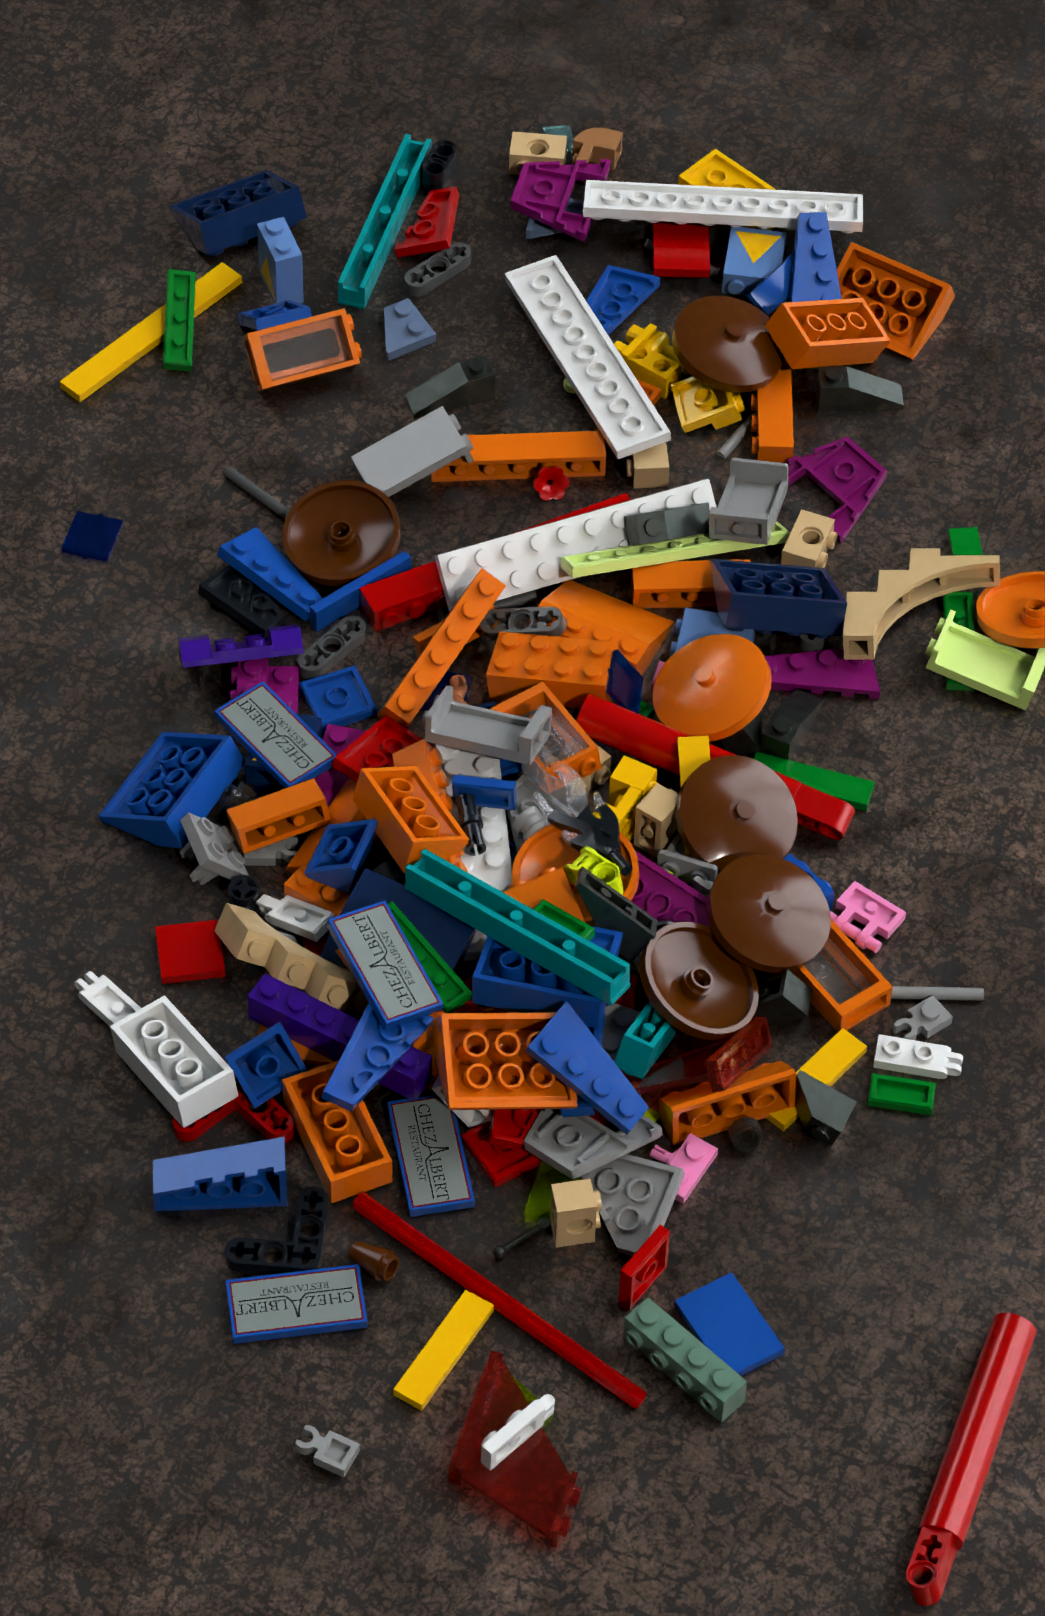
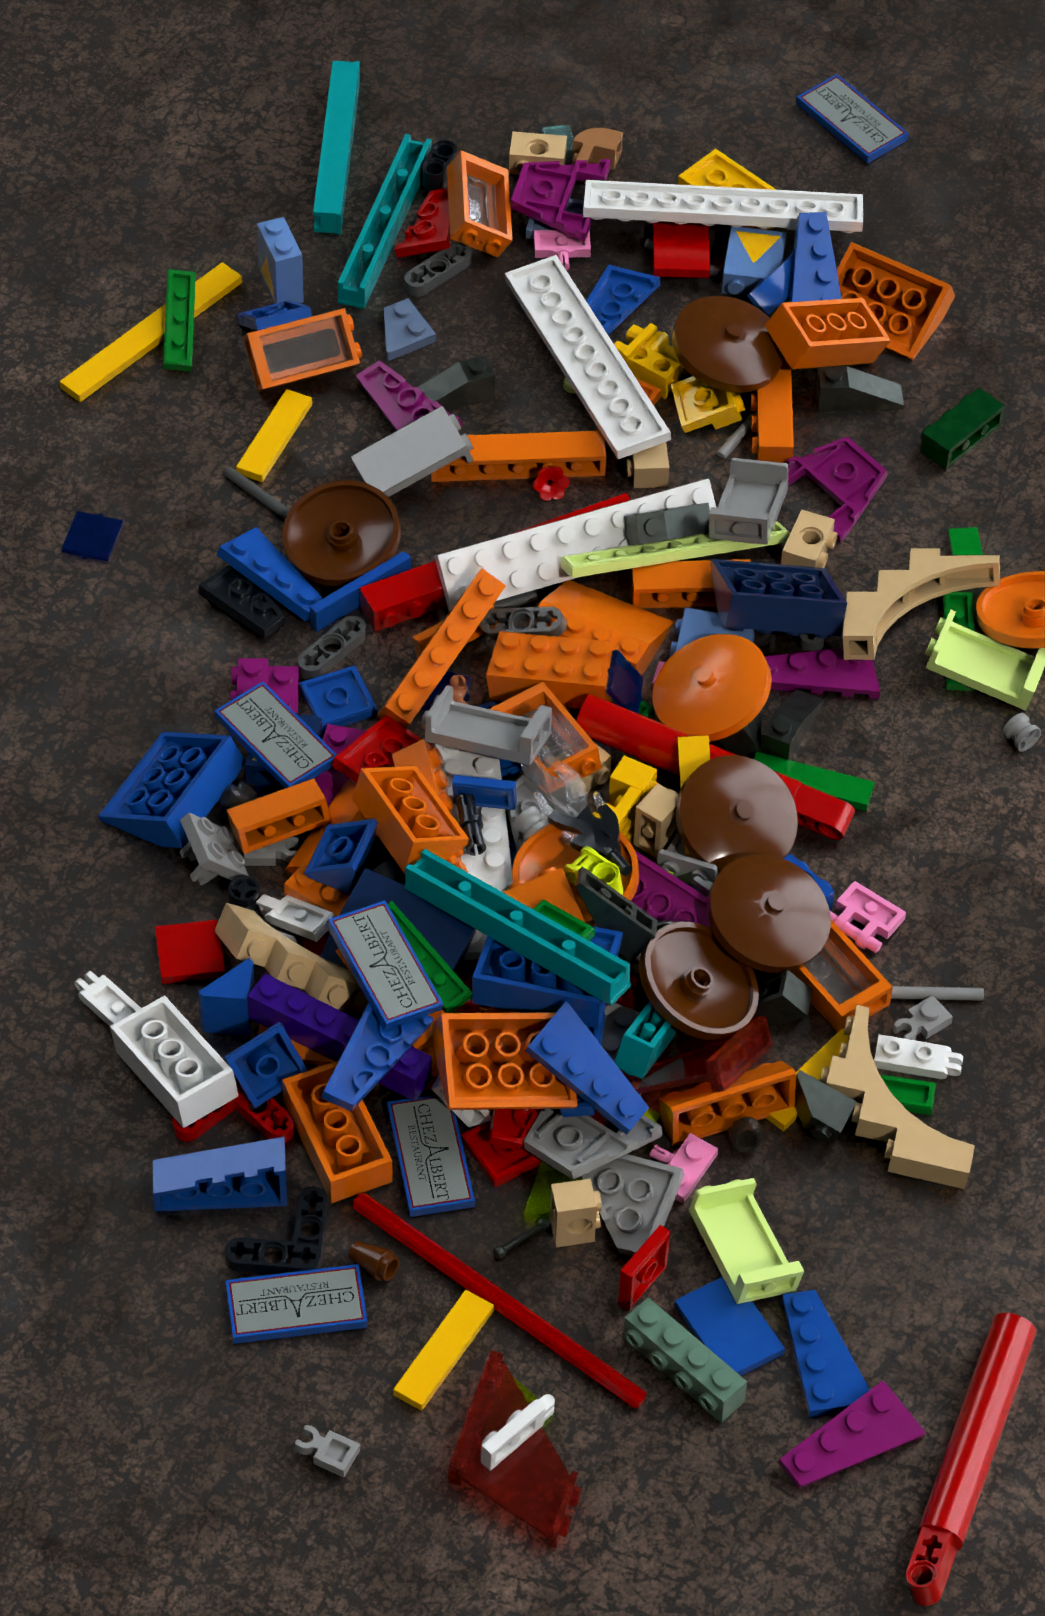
(225, 1002): none -> blue slope
(232, 211): dark blue slope -> none
(274, 435): none -> yellow tile
(280, 642): dark purple piece -> none
(336, 147): none -> teal tile
(395, 397): none -> magenta wing
(479, 204): none -> orange piece
(554, 242): none -> bright pink plate
(743, 1242): none -> yellowish green panel
(822, 1359): none -> blue wing
(852, 118): none -> tile
(859, 1432): none -> magenta wing
(911, 1145): none -> tan arch
(961, 428): none -> dark green brick
(1021, 732): none -> light grey wheel

